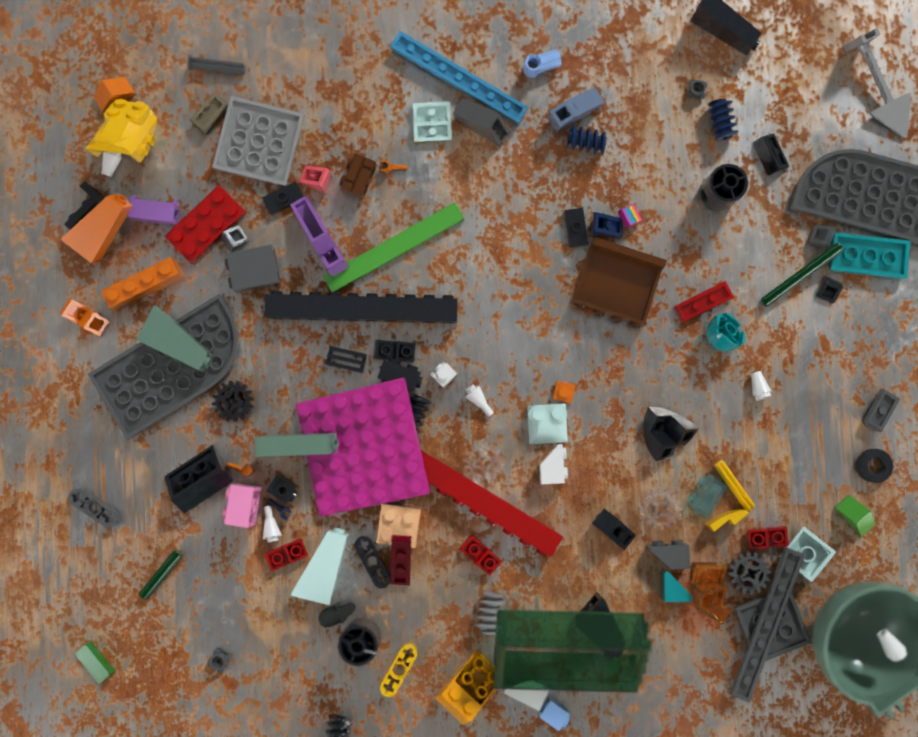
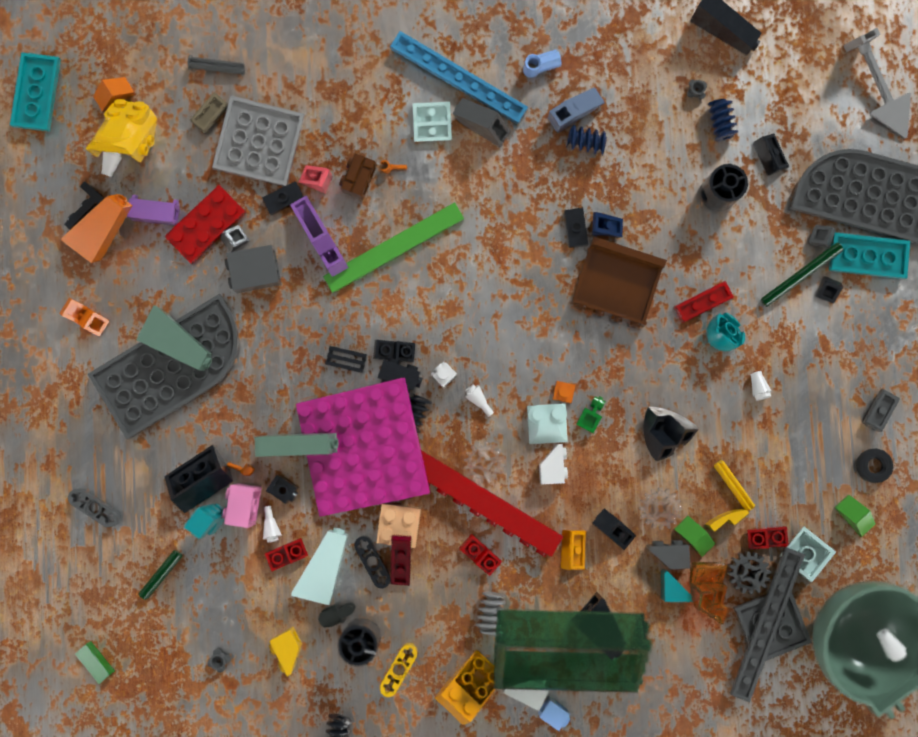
(35, 92): none -> teal plate
(142, 284): orange brick -> none
(205, 520): none -> teal arch
(235, 394): black gear -> none
(280, 508): dark blue hand -> none
(286, 648): none -> yellow slope
(361, 308): black brick -> none
(573, 549): none -> light orange slope
(590, 419): none -> green plate
(629, 216): tile -> none
(695, 535): none -> bright green slope
(706, 495): clear light blue bracket -> none

